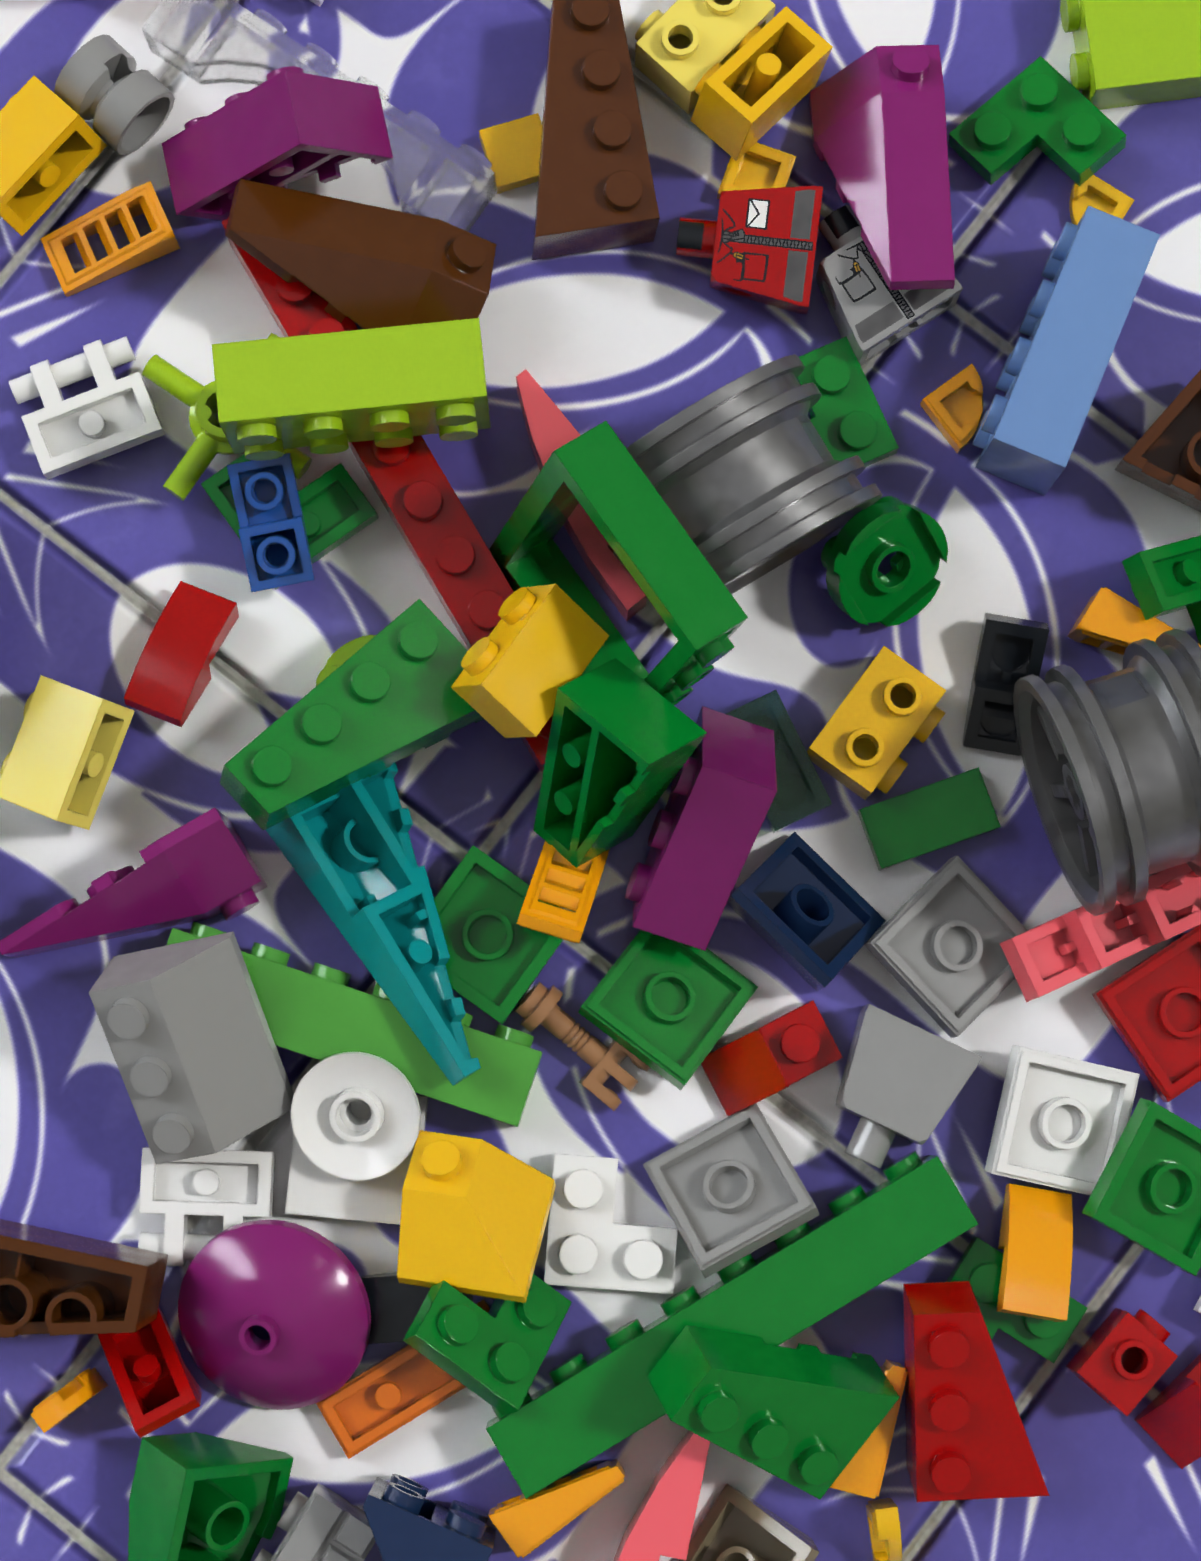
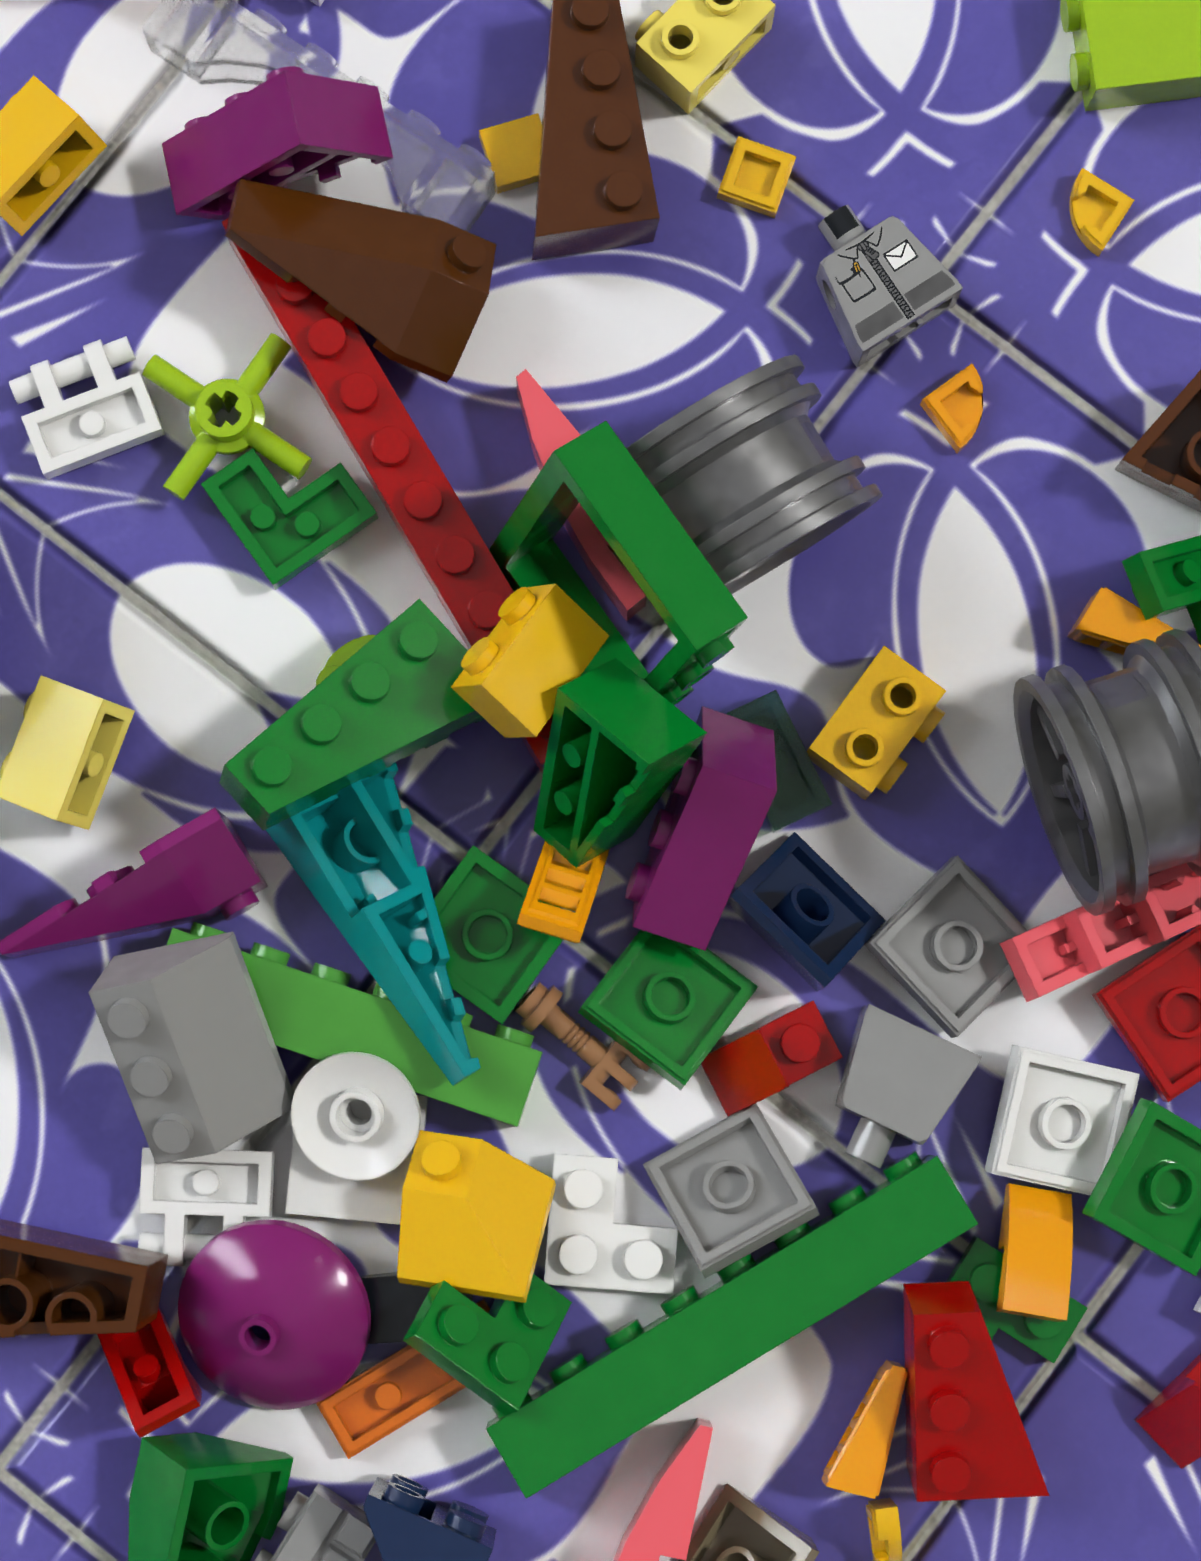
(68, 1399): light orange tile -> none
(100, 220): light orange slope -> none
(105, 87): light grey wheel -> none
(178, 654): red slope -> none
(271, 523): blue slope -> none
(352, 388): lime brick -> none
(534, 1520): light orange slope -> none
(759, 82): yellow brick -> none
(760, 244): red torso -> none
(774, 1404): green wedge -> none
(847, 411): green plate -> none
(863, 543): green plate -> none
(888, 149): magenta wedge -> none
(928, 819): green tile -> none
(1005, 653): black slope -> none
(1039, 112): green plate -> none
(1068, 347): medium blue brick -> none
(1124, 1359): red brick -> none

